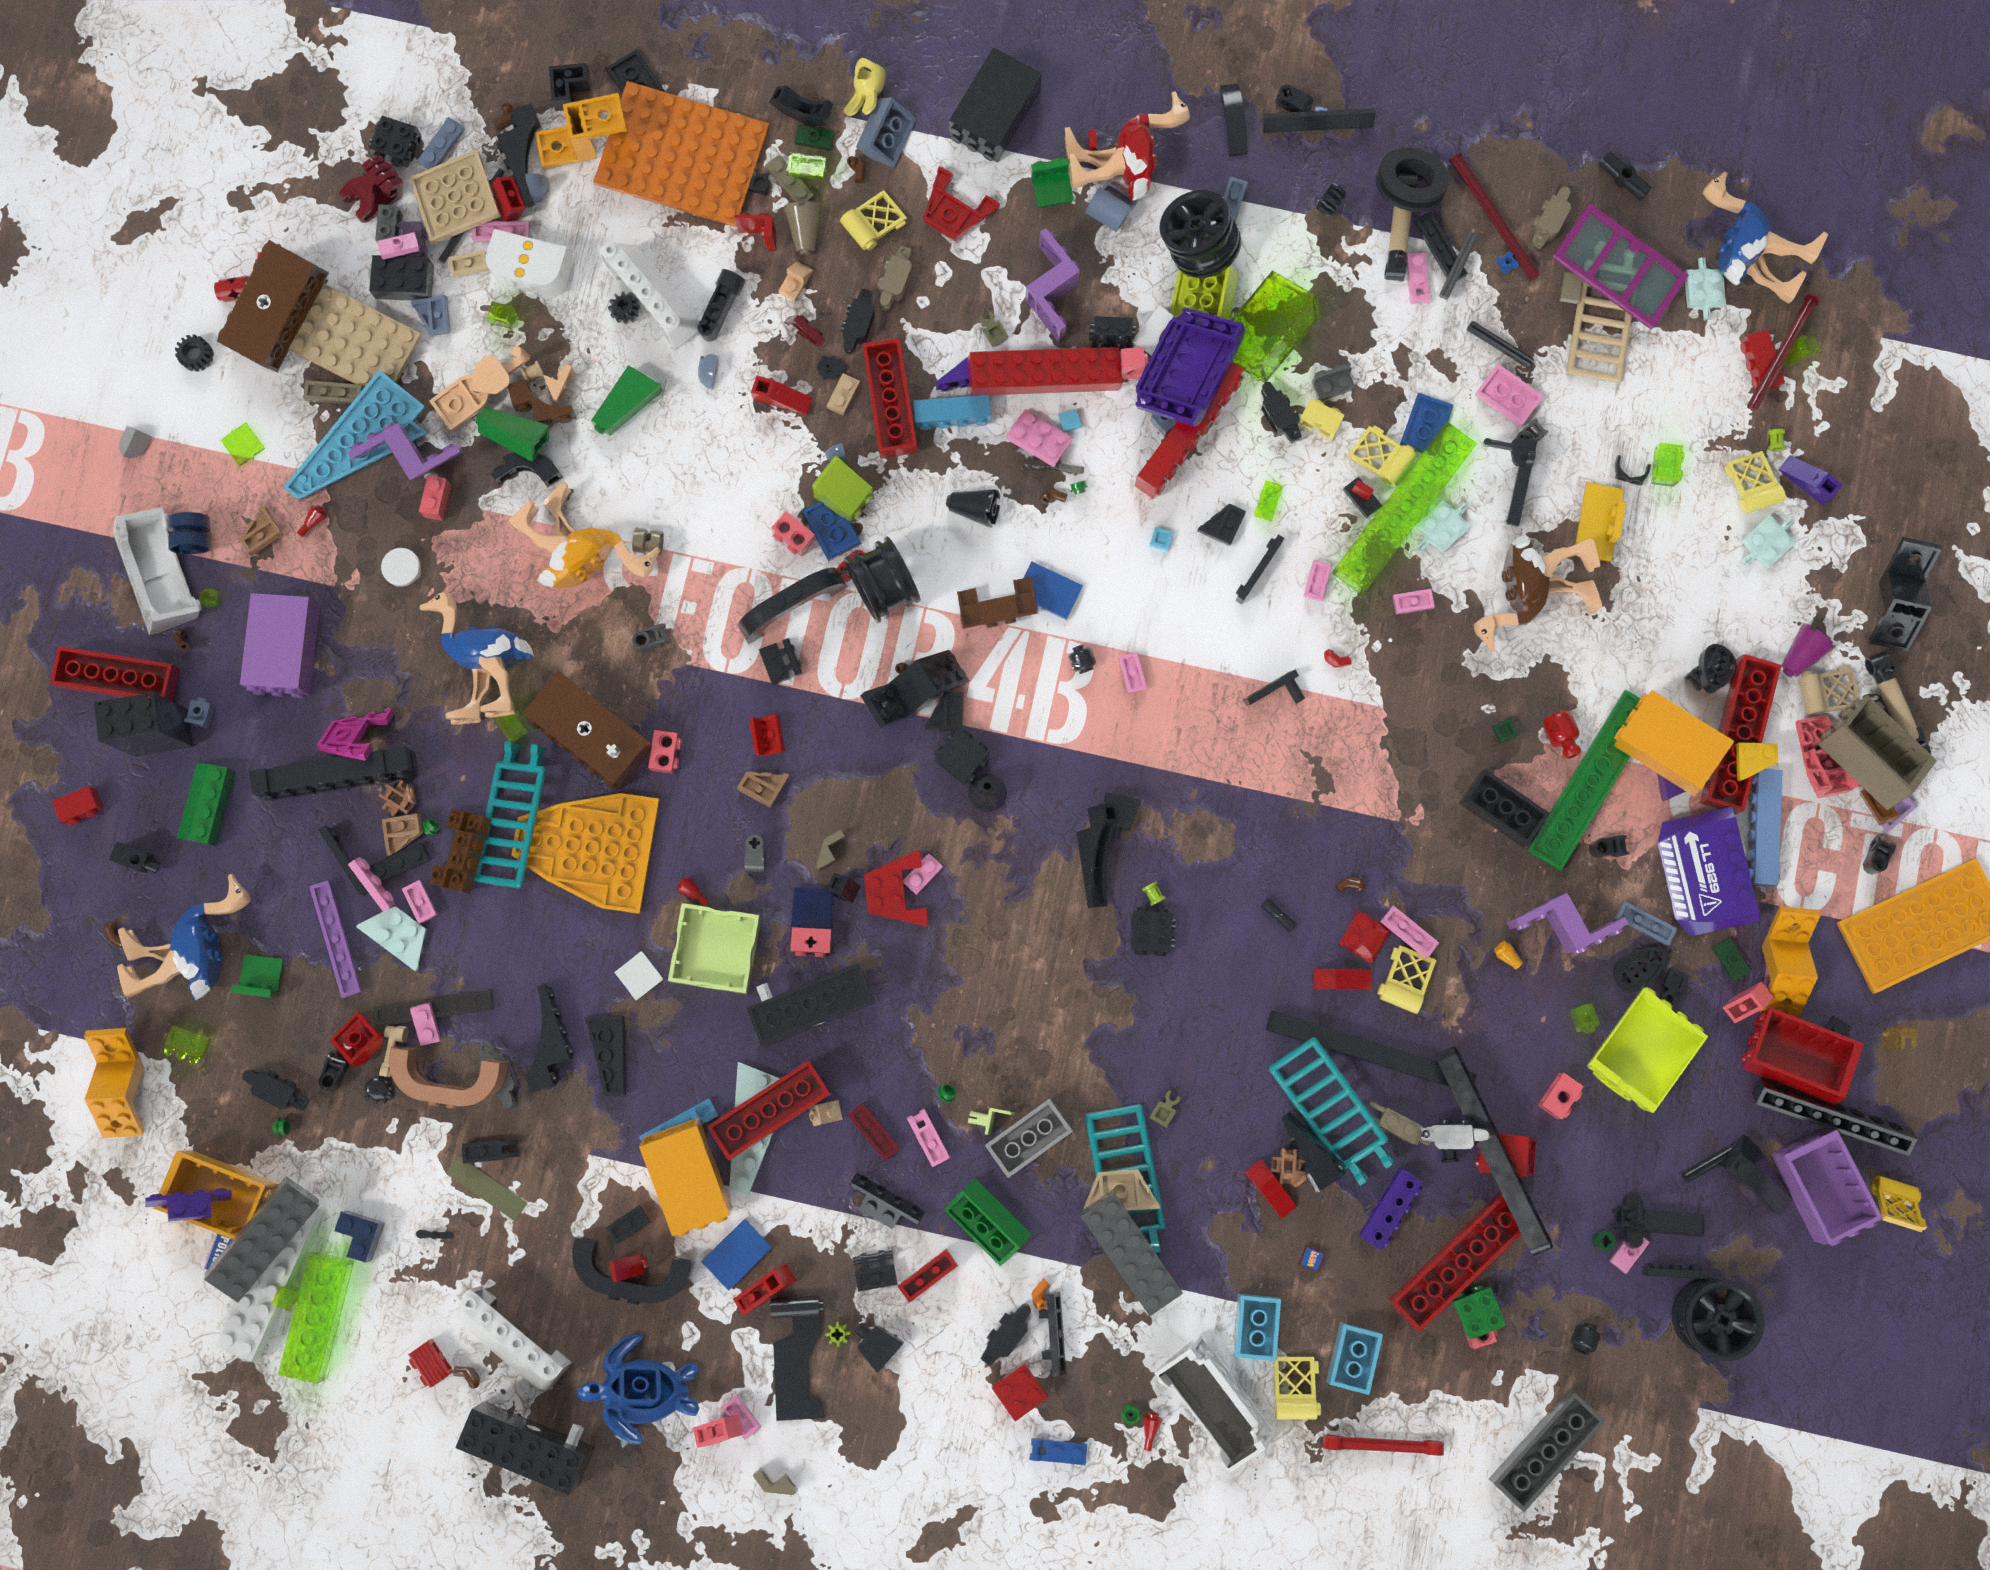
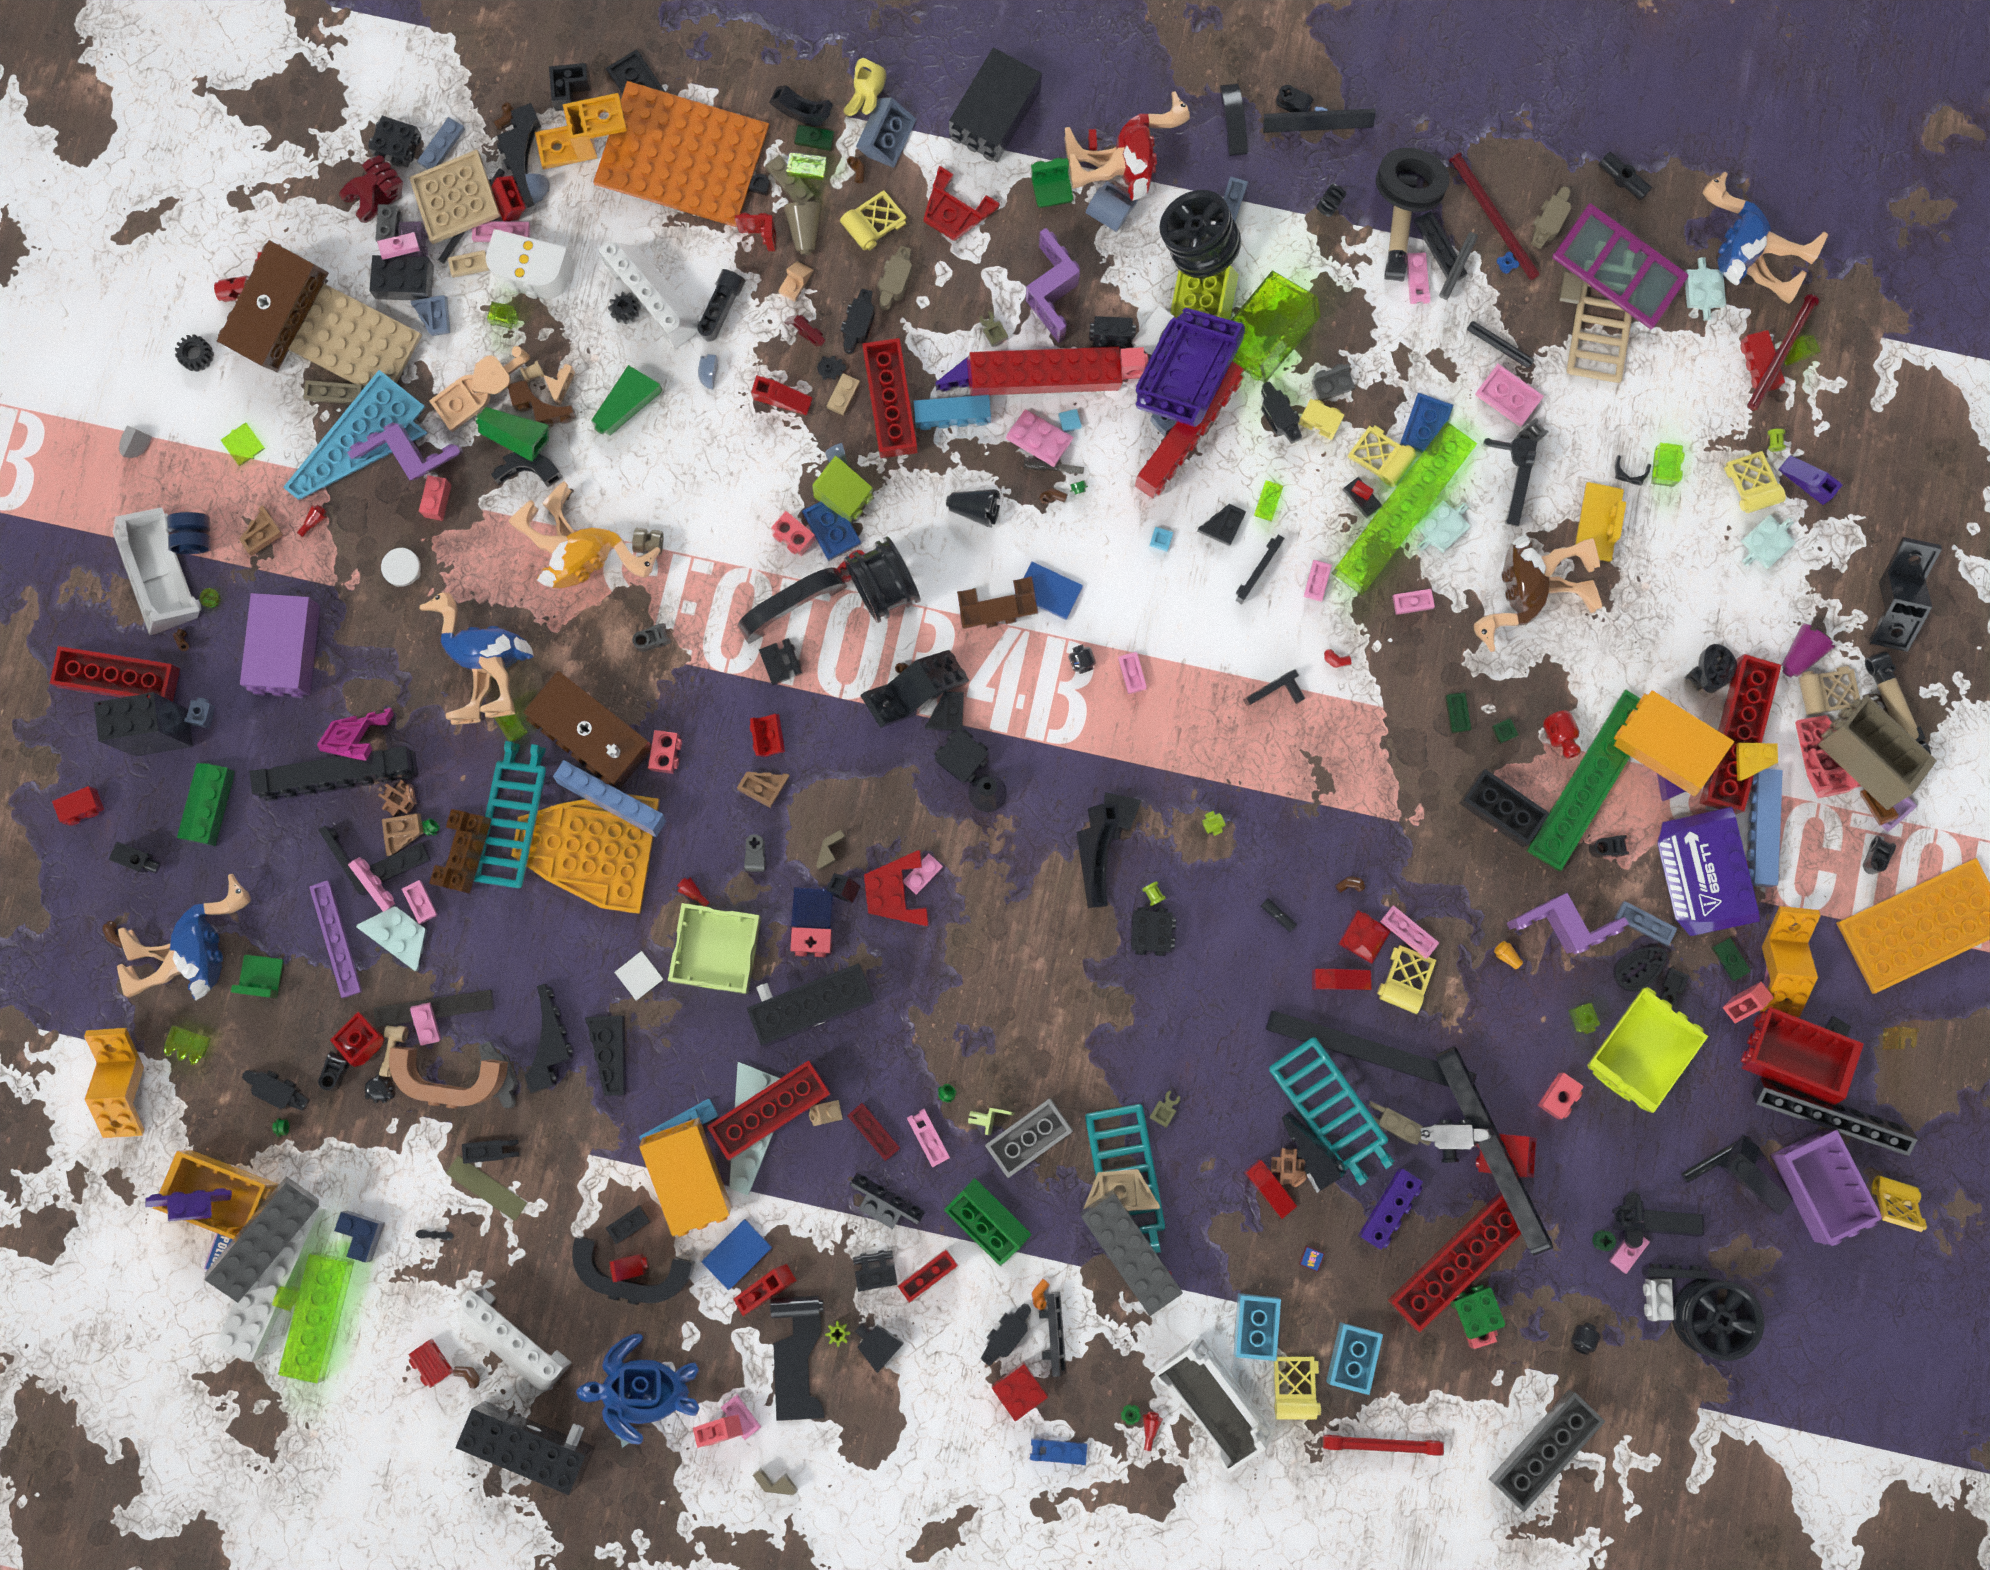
(609, 798): none -> medium blue brick
(1213, 823): none -> lime gear
(1458, 712): none -> dark green plate
(1658, 1299): none -> white bracket

